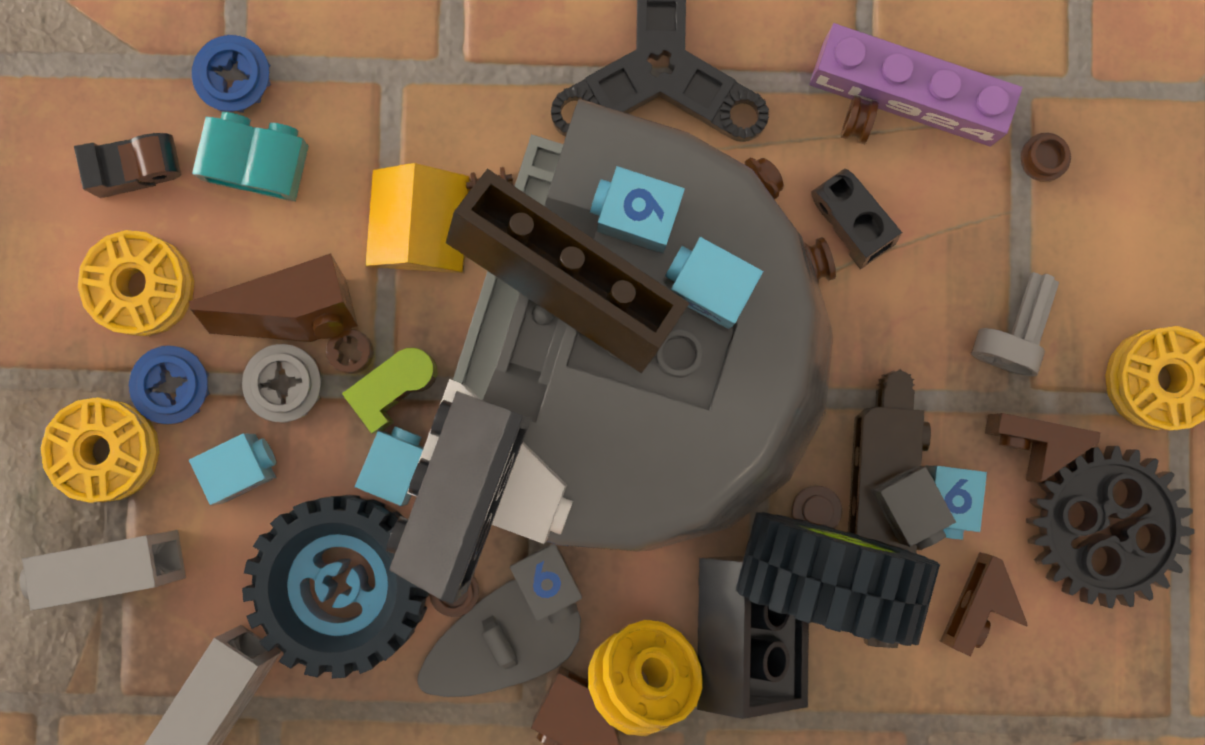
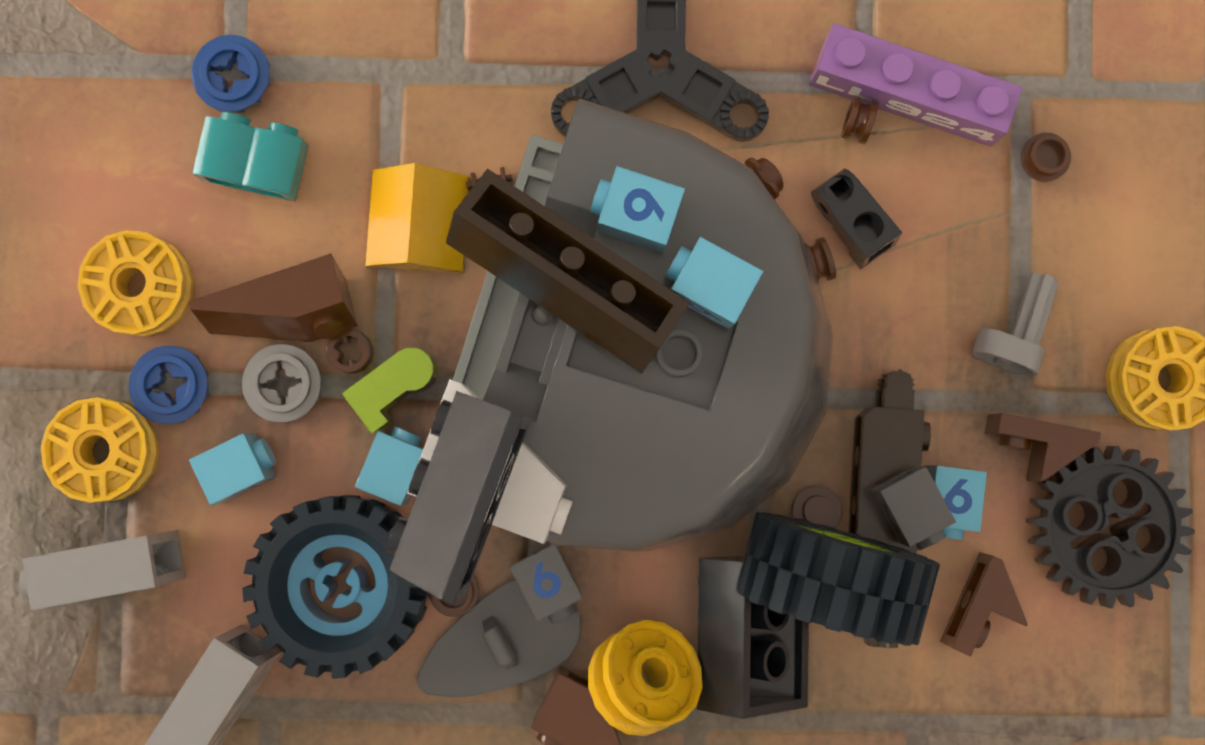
(127, 164): black leg -> none

